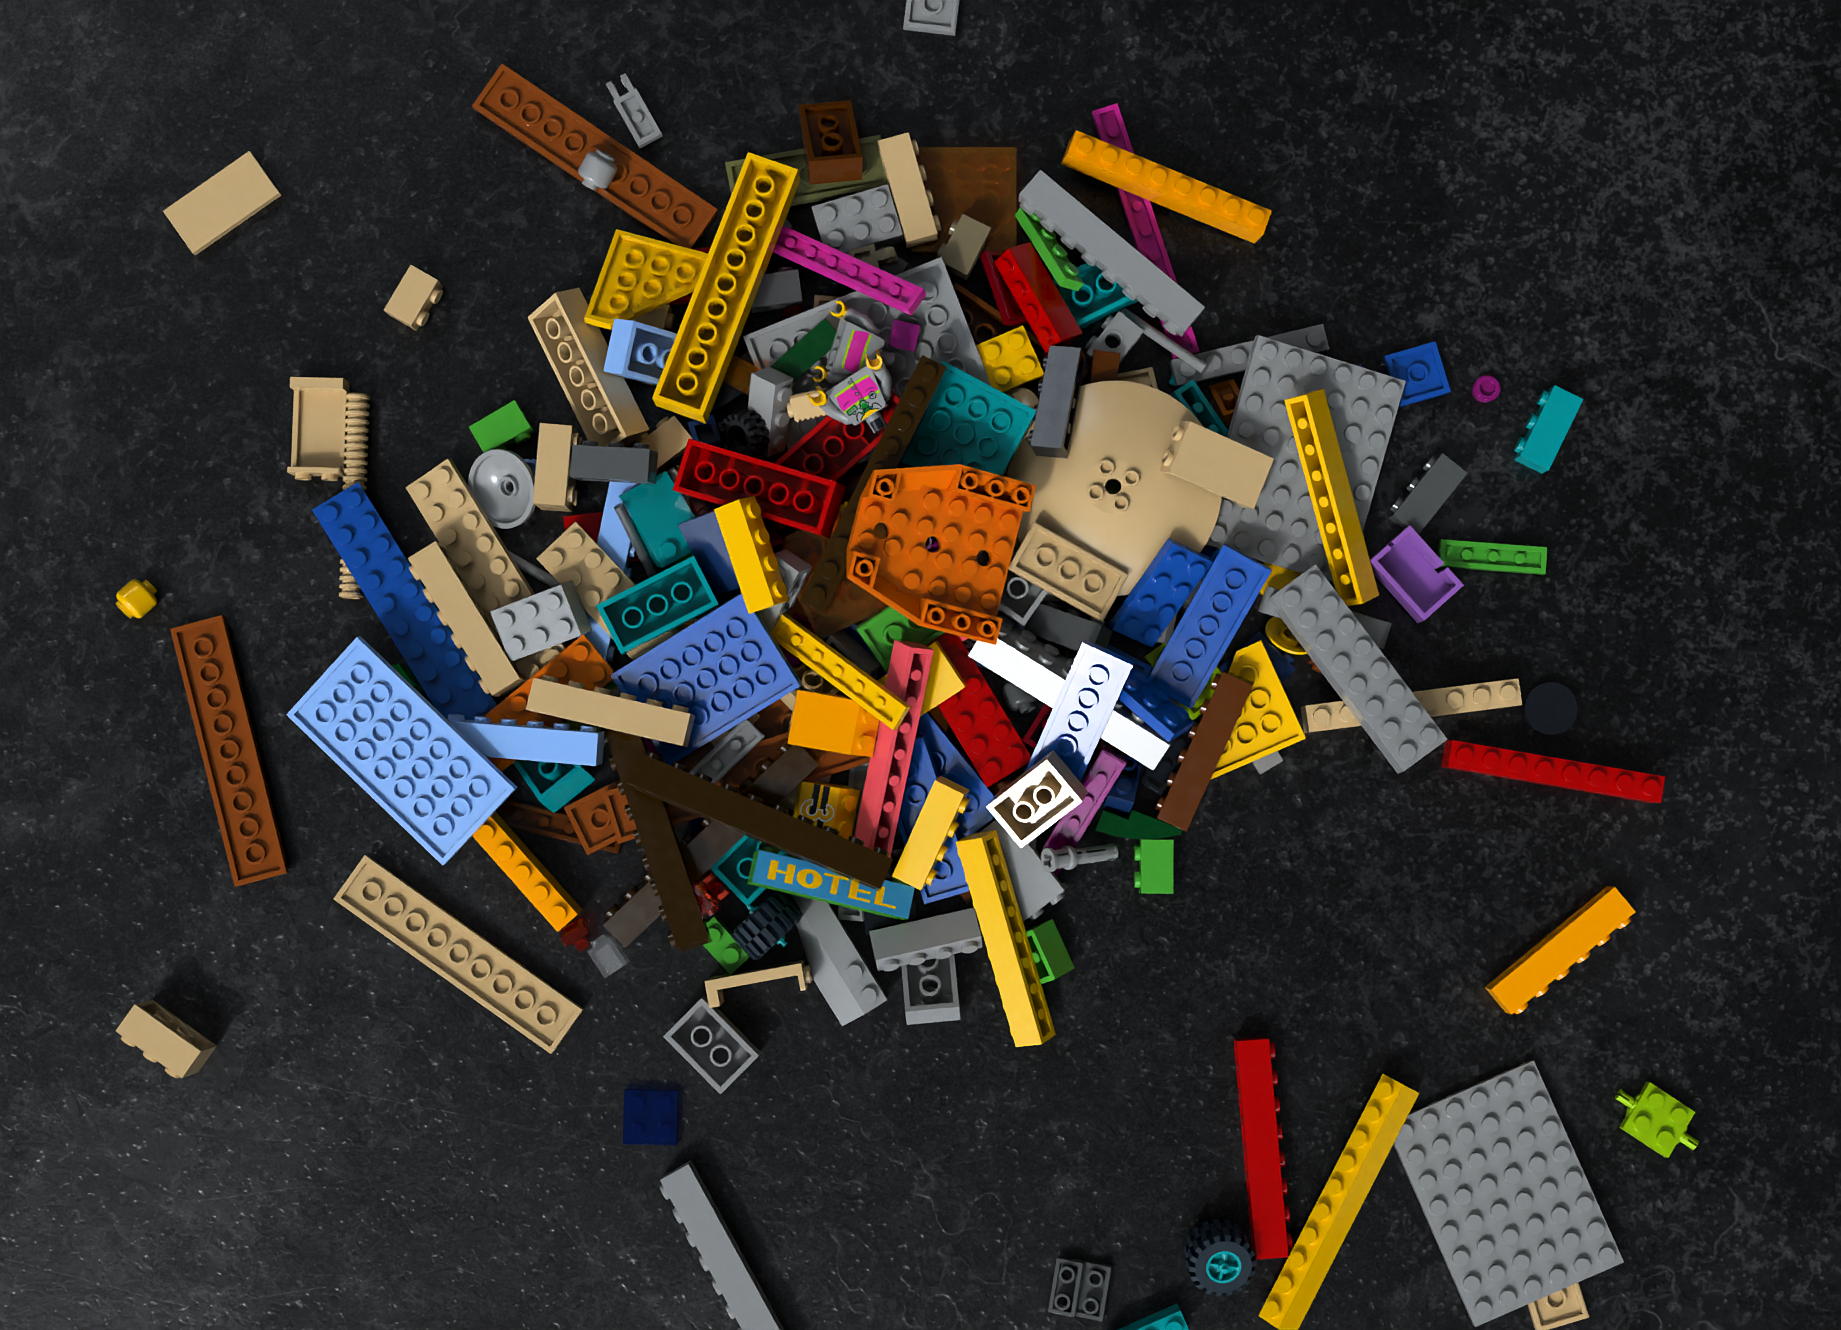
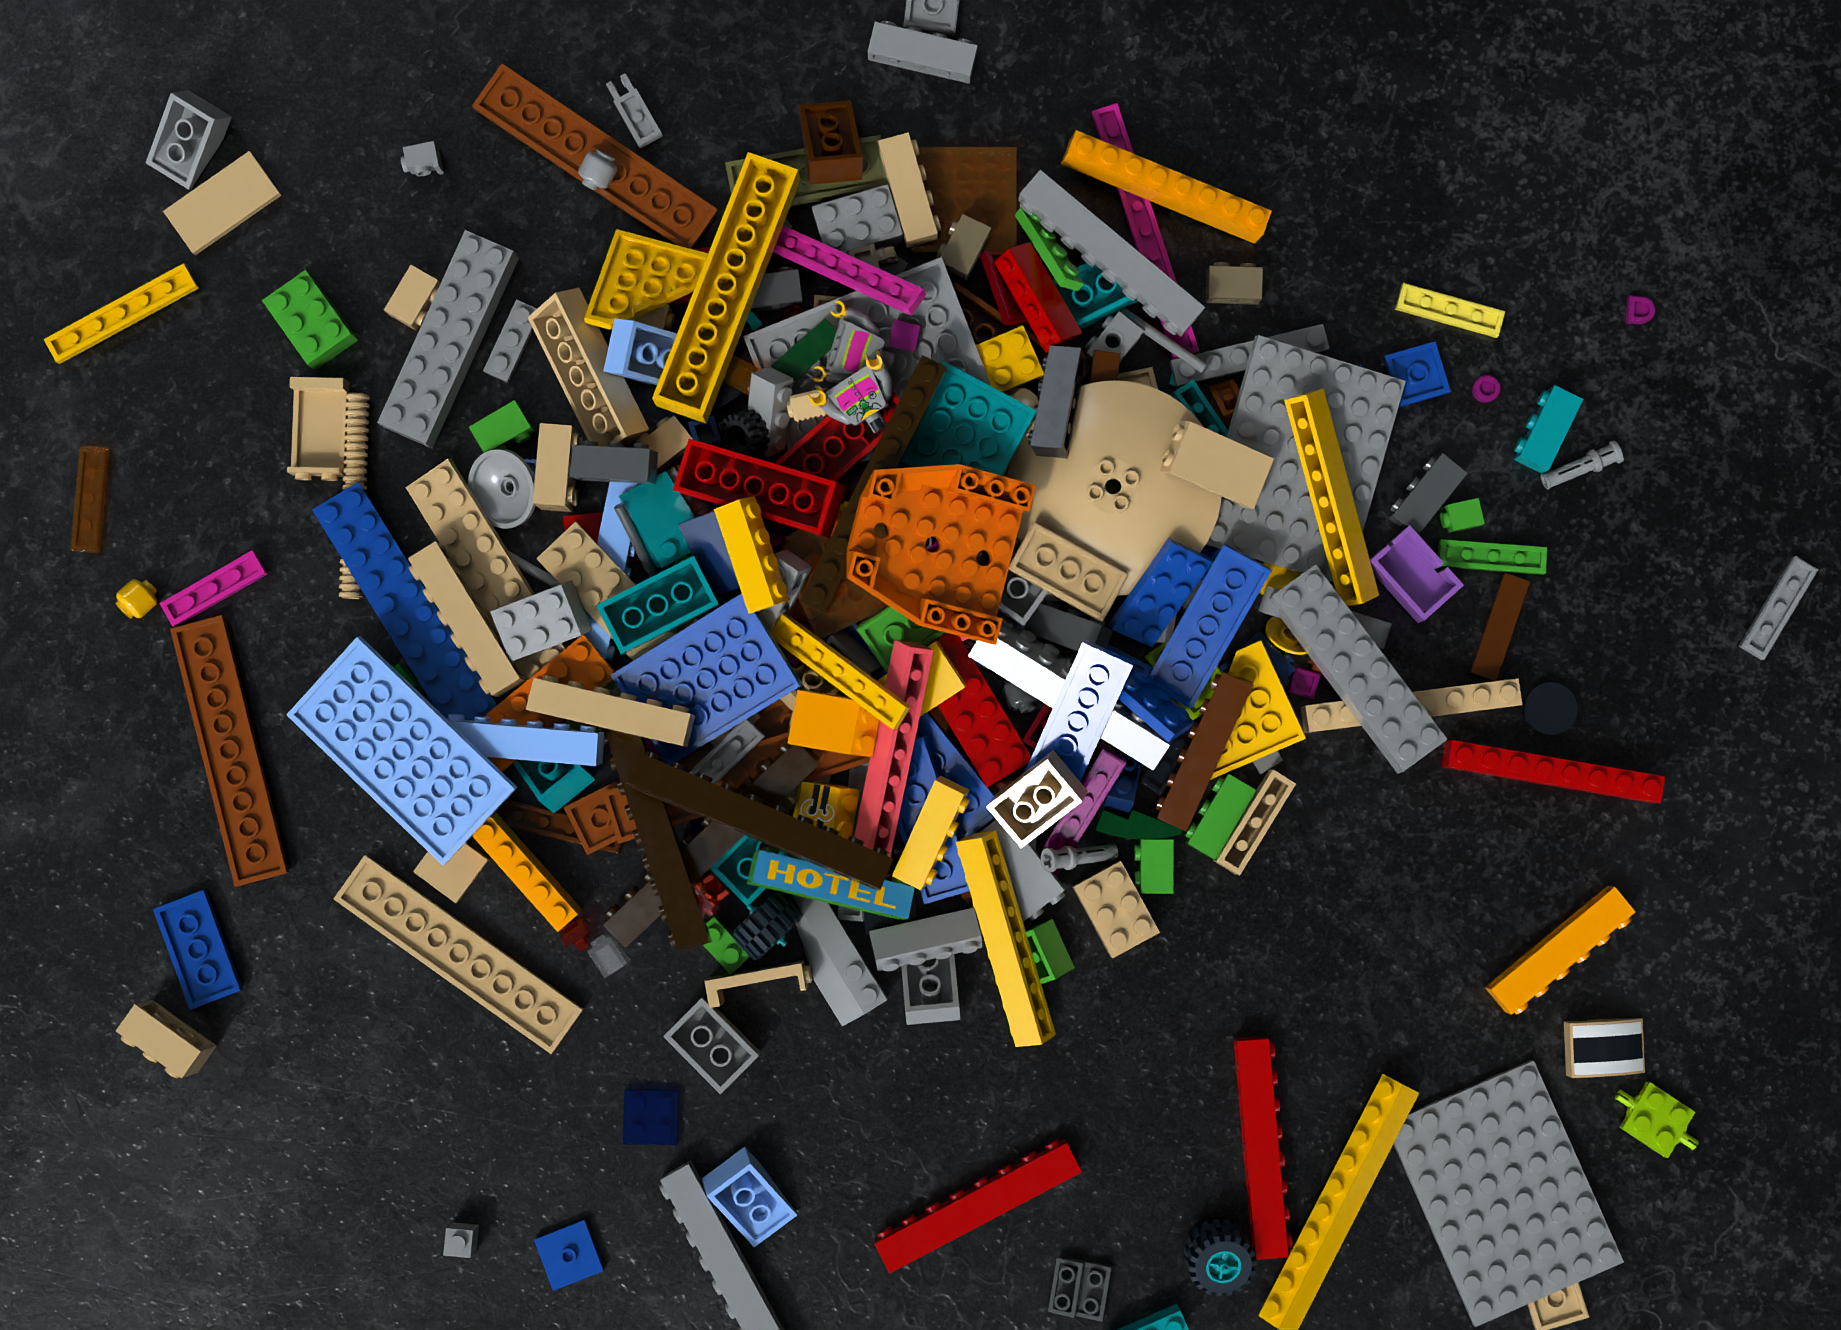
(89, 499): none -> clear orange tile
(121, 313): none -> yellow plate
(187, 137): none -> light grey slope
(197, 949): none -> blue plate
(213, 588): none -> dark pink plate
(310, 320): none -> bright green brick
(422, 159): none -> light grey brick
(448, 339): none -> light grey brick
(454, 876): none -> tan tile
(461, 1240): none -> light grey brick
(510, 342): none -> light grey plate
(569, 1254): none -> blue plate
(748, 1197): none -> light blue slope
(753, 322): none -> teal tile
(922, 51): none -> light grey brick
(976, 1206): none -> red brick
(1115, 909): none -> tan brick
(1219, 815): none -> bright green brick
(1234, 284): none -> dark tan brick
(1255, 821): none -> tan brick
(1304, 683): none -> magenta tile
(1450, 310): none -> light yellow tile
(1462, 516): none -> bright green brick
(1499, 627): none -> reddish brown tile
(1593, 461): none -> light grey pin
(1604, 1047): none -> slope
(1639, 310): none -> magenta tile
(1778, 607): none -> light grey tile

